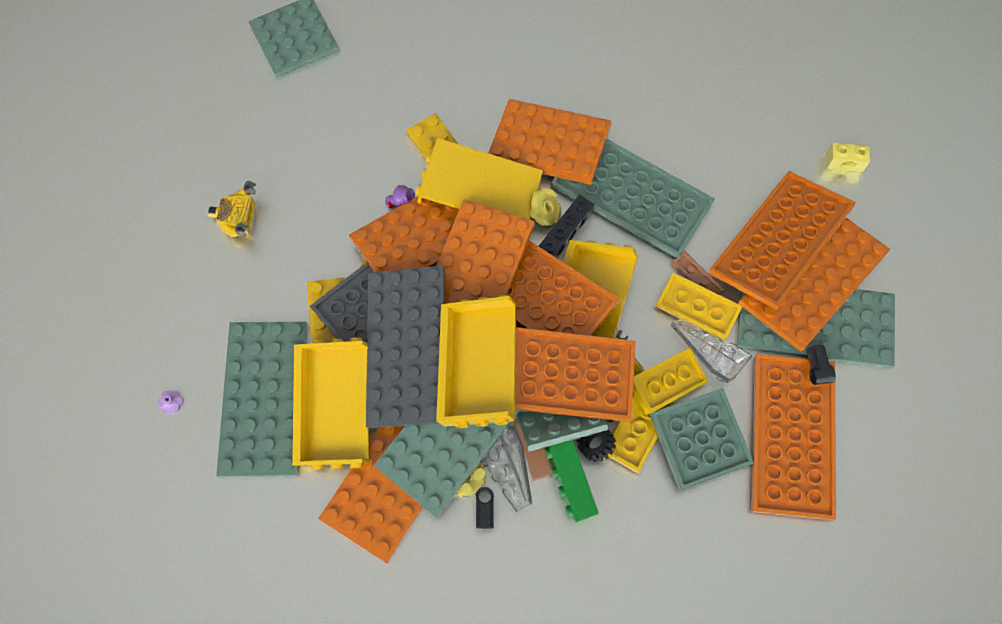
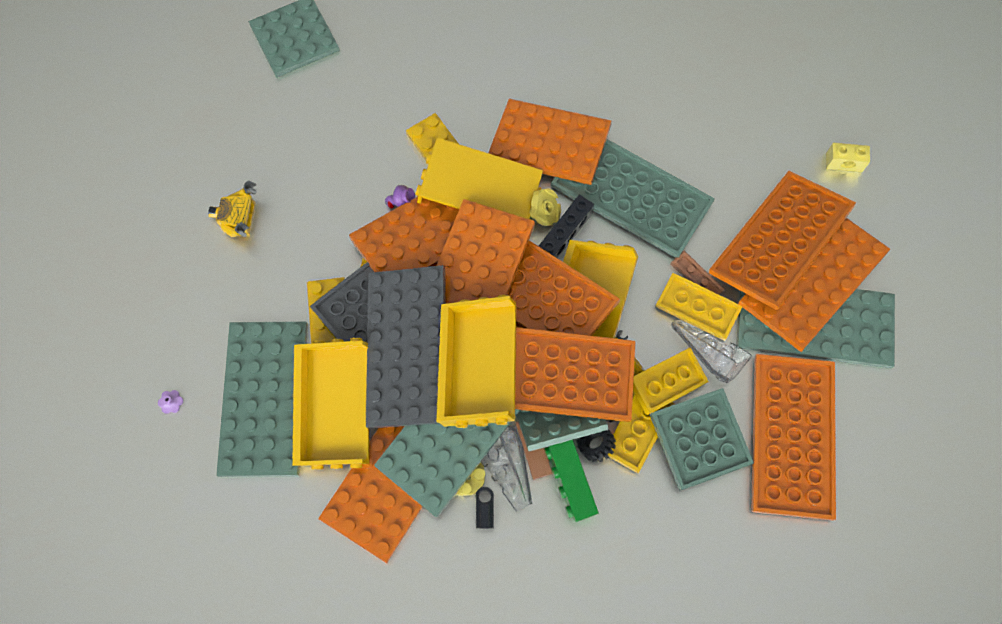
(821, 371): black piece -> none

